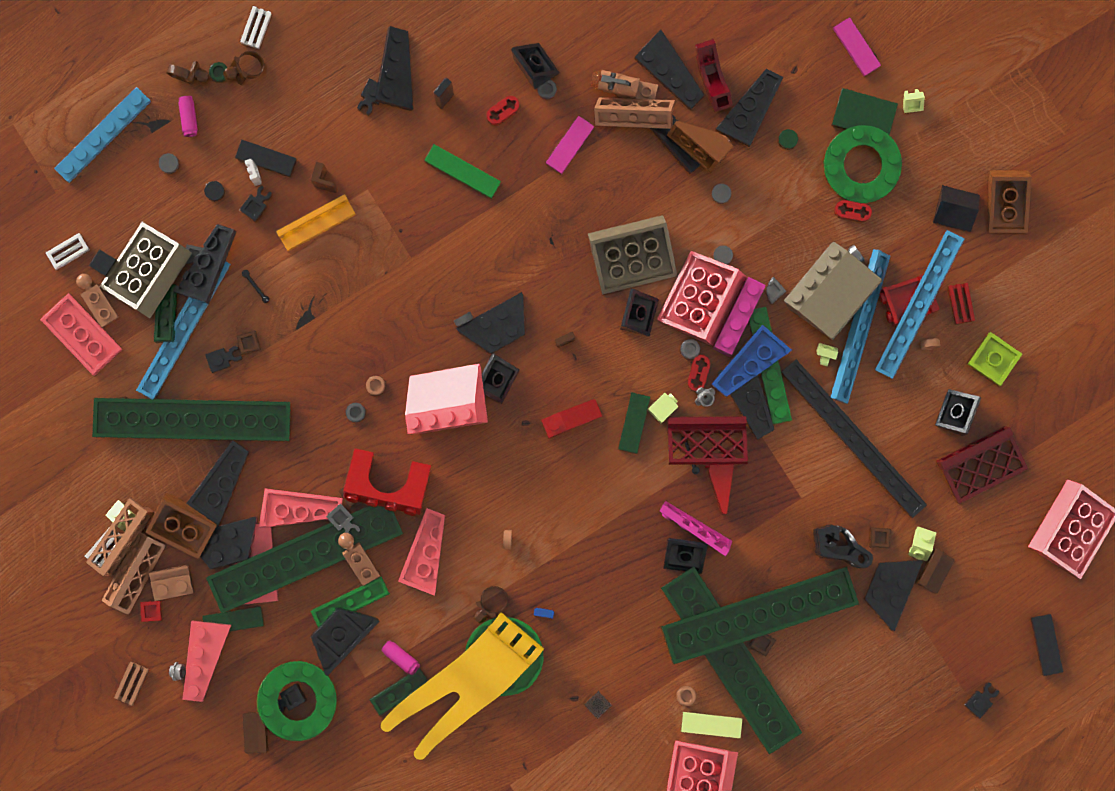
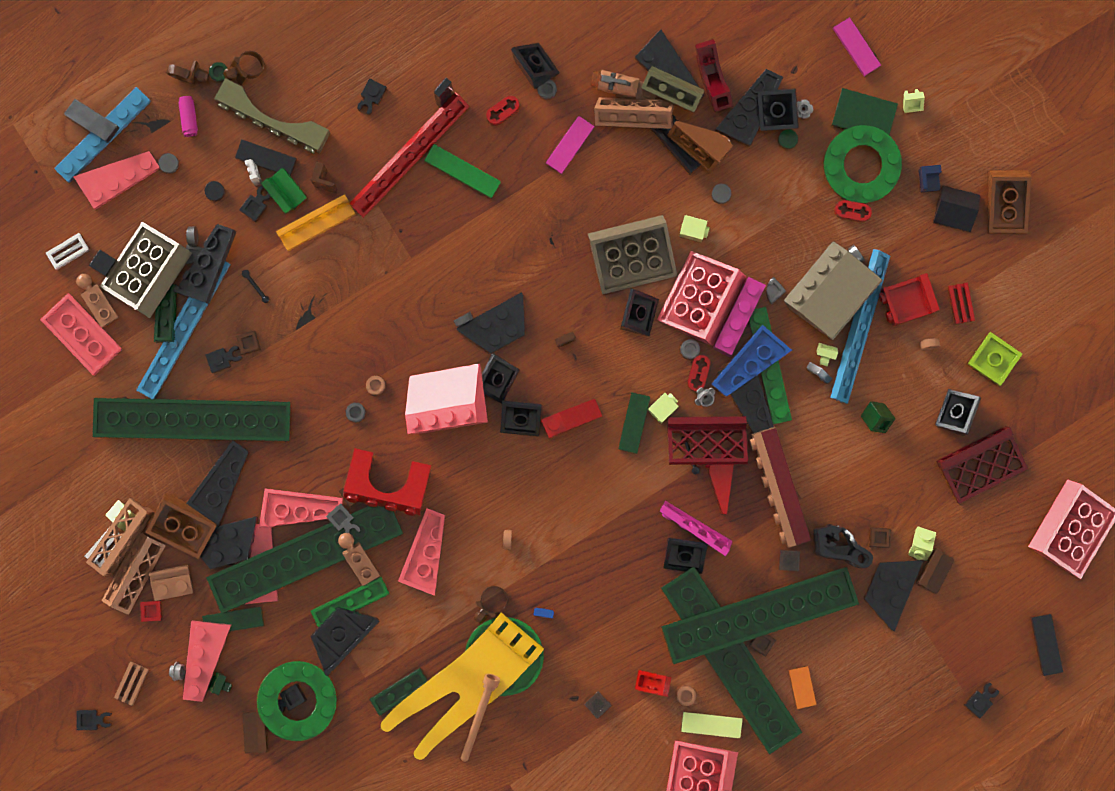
(90, 719): none -> black plate
(91, 121): none -> tile
(113, 179): none -> coral wing
(192, 236): none -> flat silver tile
(218, 683): none -> dark green tile
(261, 12): white tile -> none
(284, 190): none -> green panel
(307, 134): none -> olive arch
(395, 72): black wing -> none
(400, 657): dark pink piece -> none
(409, 154): none -> red plate
(490, 683): none -> nougat piece
(520, 418): none -> black slope
(653, 683): none -> red tile
(672, 89): none -> olive brick
(694, 229): none -> yellowish green brick
(723, 254): dark grey tile -> none
(778, 109): none -> black slope
(780, 486): none -> brick
(789, 560): none -> clear smoke plate
(802, 687): none -> orange tile
(808, 109): none -> light grey plate
(819, 372): none -> flat silver tile
(854, 438): black plate -> none
(878, 417): none -> dark green panel
(920, 304): dark azure plate -> none
(929, 178): none -> dark blue panel

